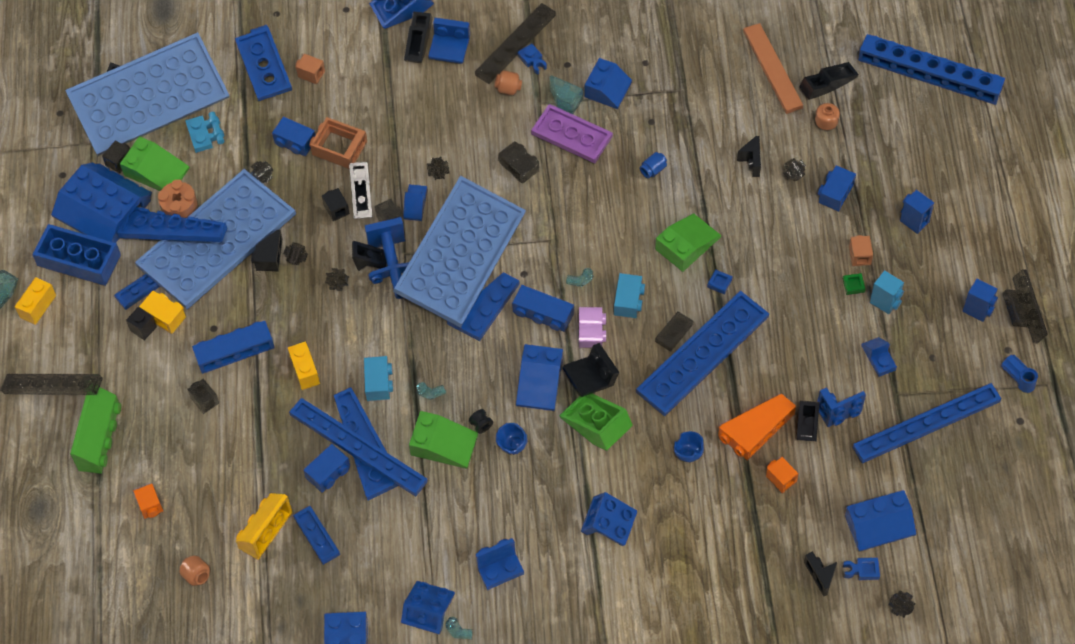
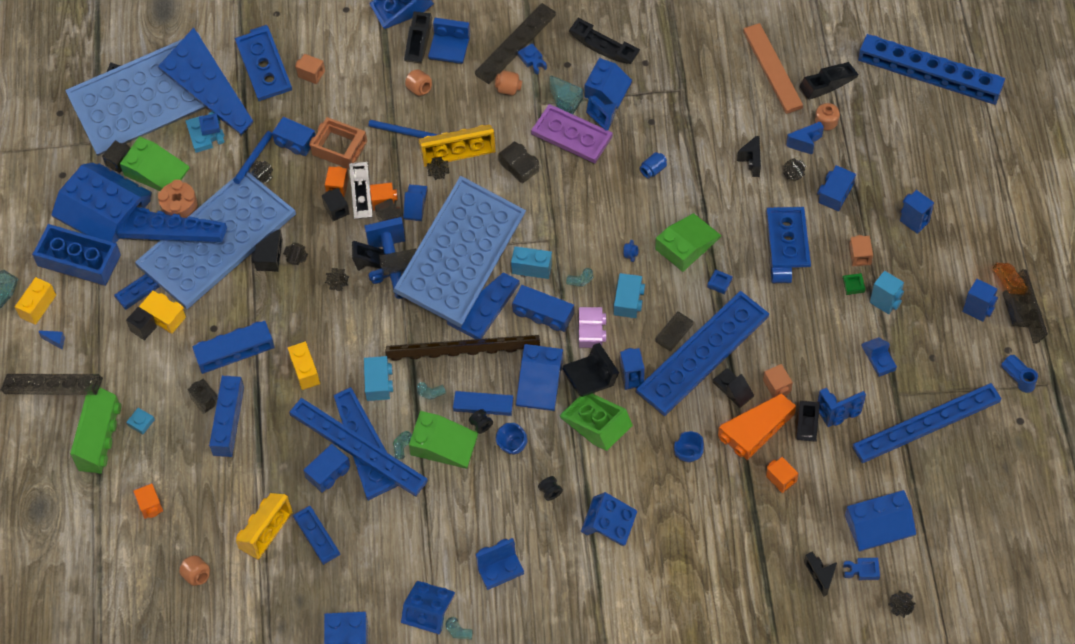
(54, 337): none -> blue piece
(140, 421): none -> dark azure plate
(201, 77): none -> blue wing
(209, 124): none -> blue plate
(226, 416): none -> blue brick
(254, 155): none -> blue bar
(337, 178): none -> orange brick
(382, 193): none -> orange brick
(396, 261): none -> clear smoke plate
(399, 129): none -> blue bar
(400, 443): none -> clear light blue arm
(418, 82): none -> nougat head
(454, 348): none -> dark brown plate
(458, 144): none -> yellow slope
(491, 403): none -> blue tile
(531, 262): none -> dark azure brick
(550, 488): none -> black wheel
(600, 112): none -> blue slope
(602, 44): none -> black slope
(631, 250): none -> blue plate
(631, 368): none -> blue brick
(734, 387): none -> black slope
(777, 381): none -> nougat brick
(785, 252): none -> blue hinge
(803, 139): none -> blue slope
(1010, 278): none -> clear orange plate

